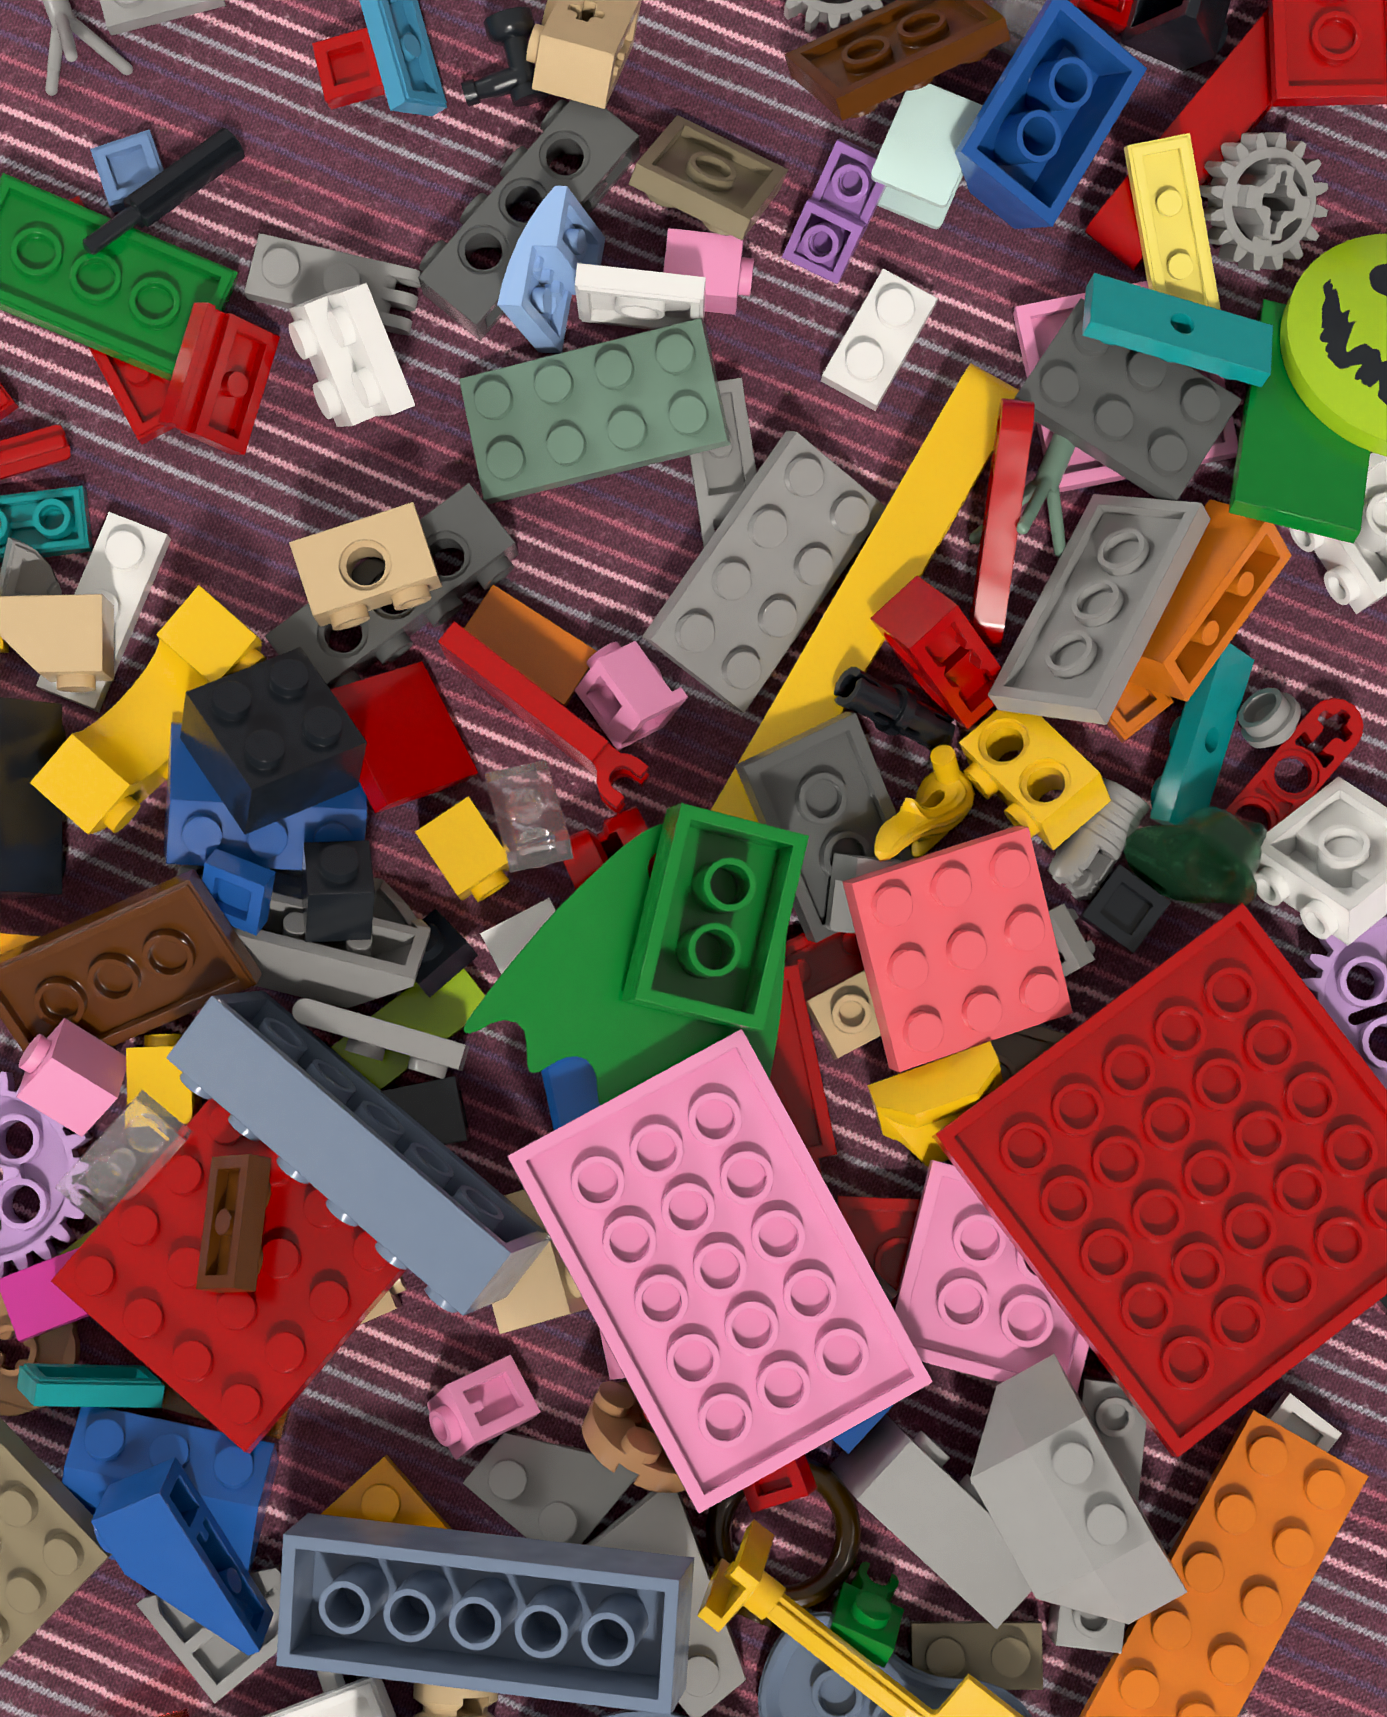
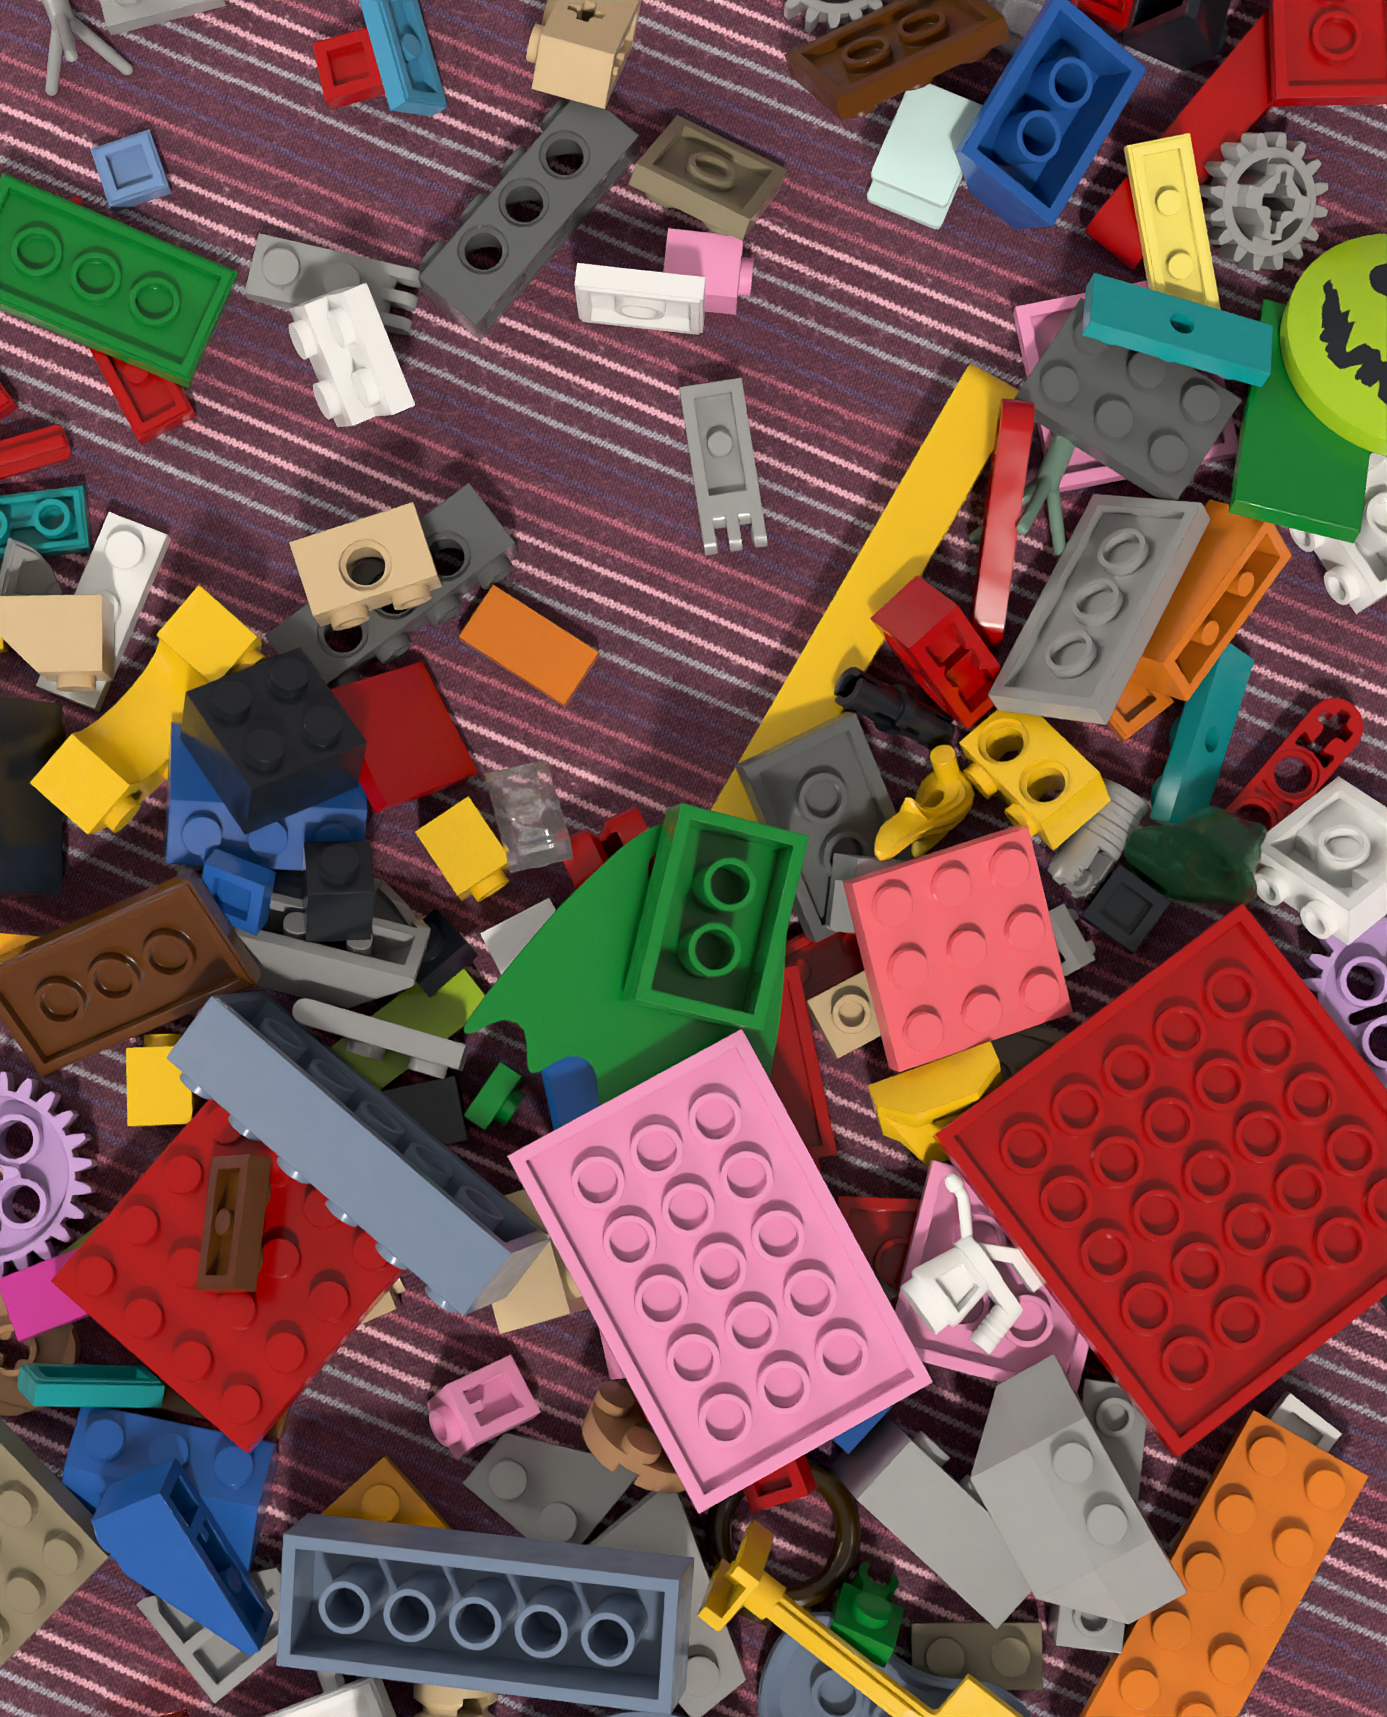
(71, 1076): bright pink brick -> none
(123, 1157): clear plate -> none
(170, 188): black axle -> none
(219, 379): red plate -> none
(497, 1099): none -> green plate
(511, 30): black piece -> none
(543, 714): red tile -> none
(544, 267): light blue slope -> none
(595, 411): sand green plate -> none
(627, 694): bright pink brick -> none
(764, 571): light grey plate -> none
(836, 213): medium lavender slope -> none
(879, 339): white plate -> none
(956, 1280): none -> white piece
(1269, 718): light grey plate -> none

